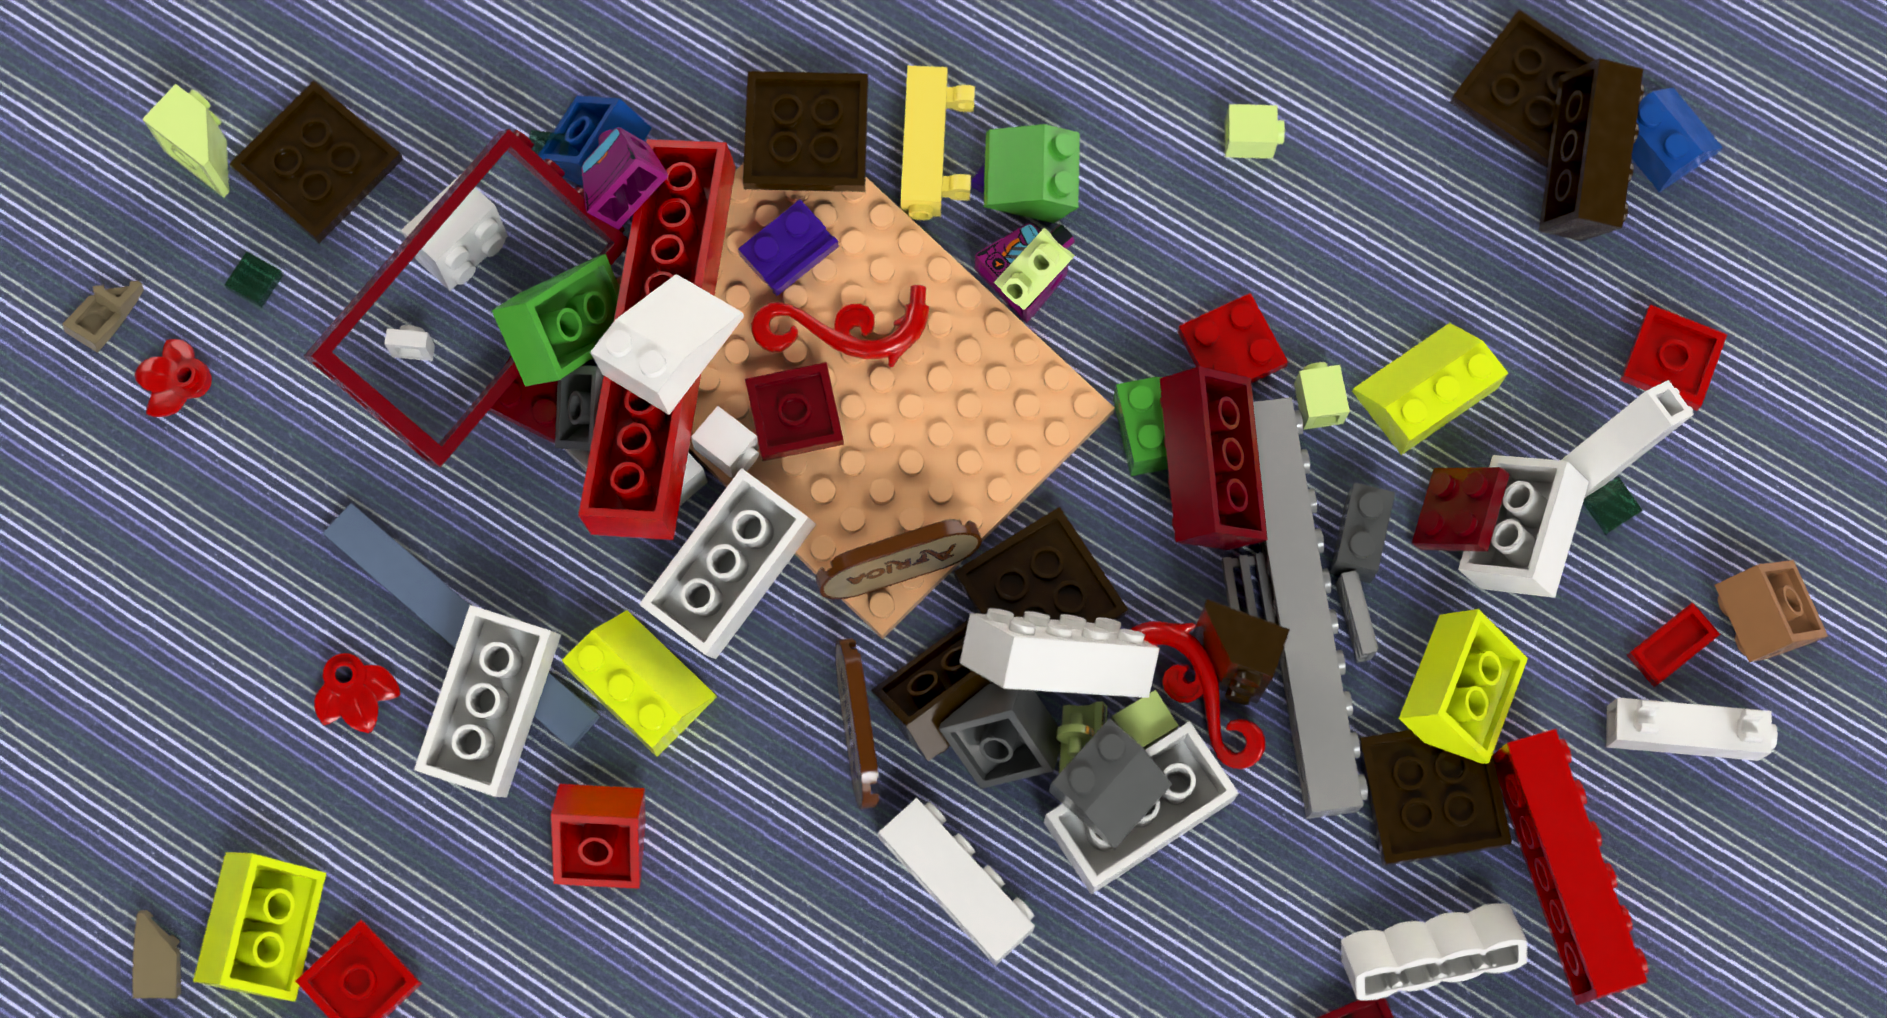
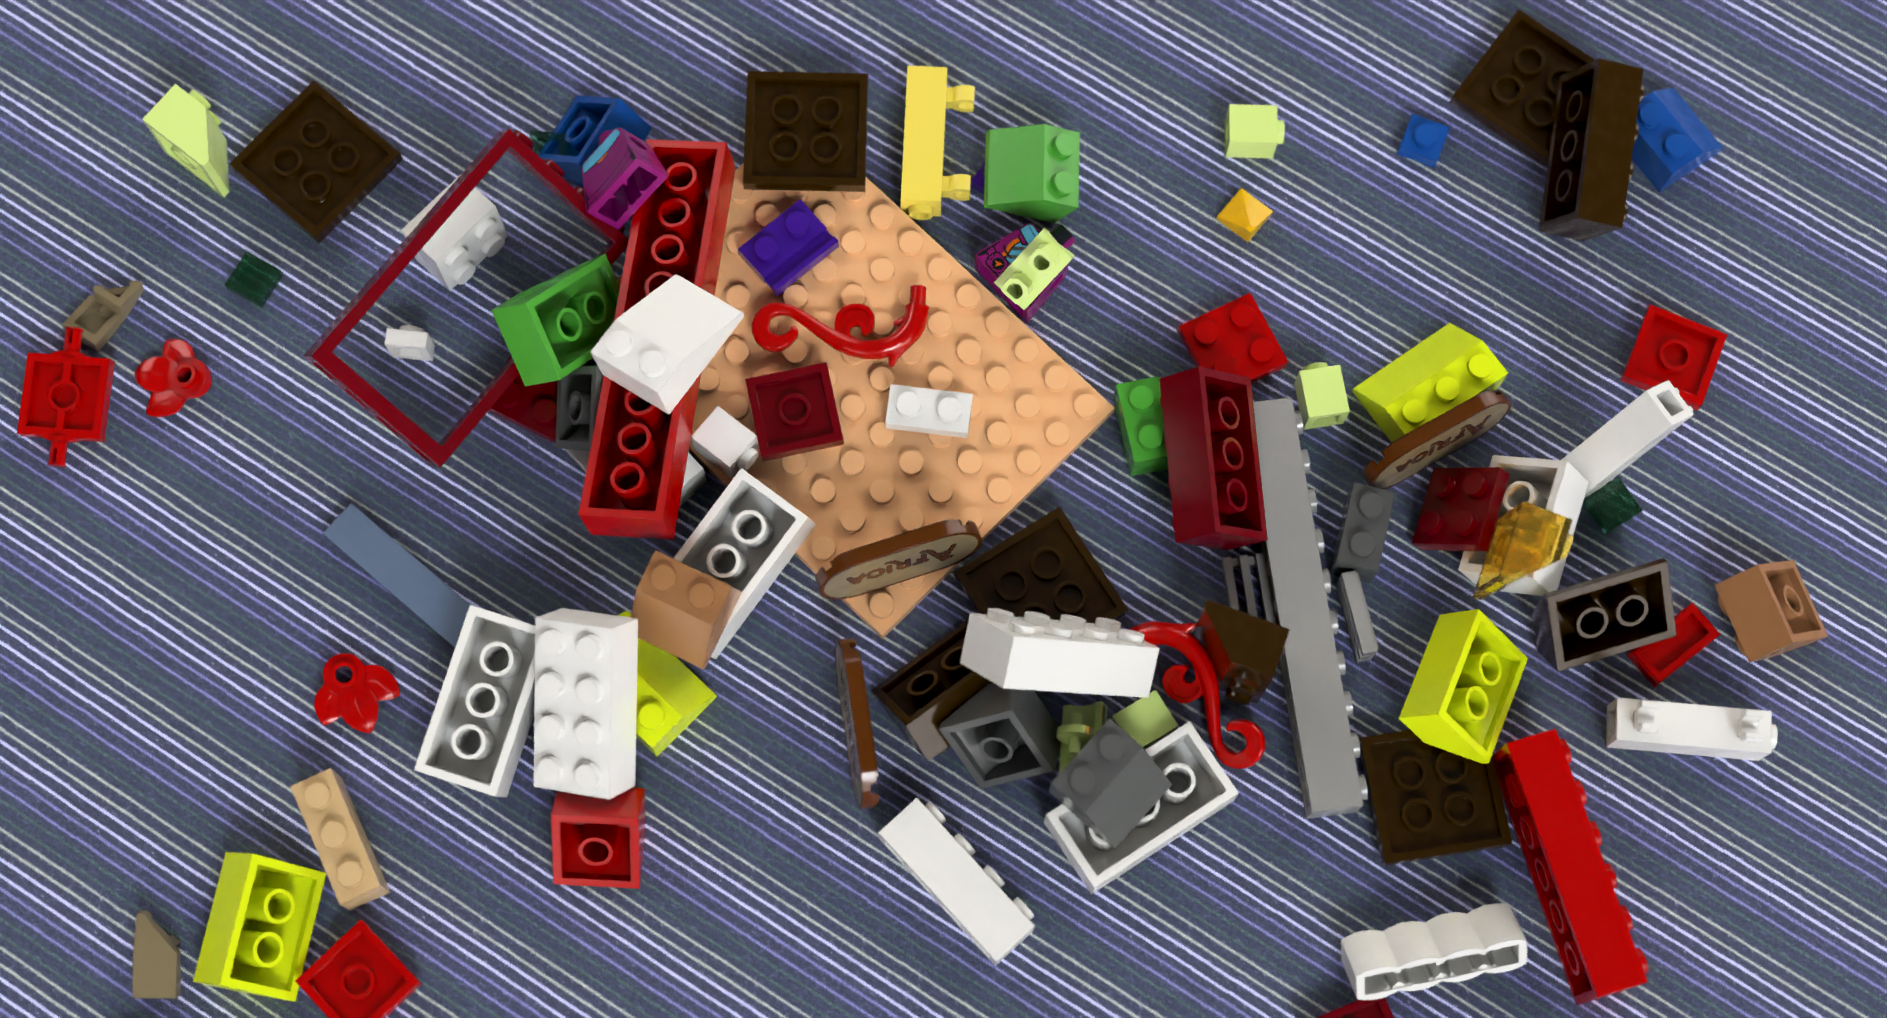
(65, 397): none -> red plate
(340, 839): none -> tan brick
(585, 702): none -> white brick
(682, 609): none -> medium nougat slope
(928, 411): none -> white plate
(1244, 215): none -> yellow slope
(1423, 140): none -> blue plate
(1437, 439): none -> tile
(1522, 545): none -> clear yellow slope
(1605, 616): none -> dark brown slope

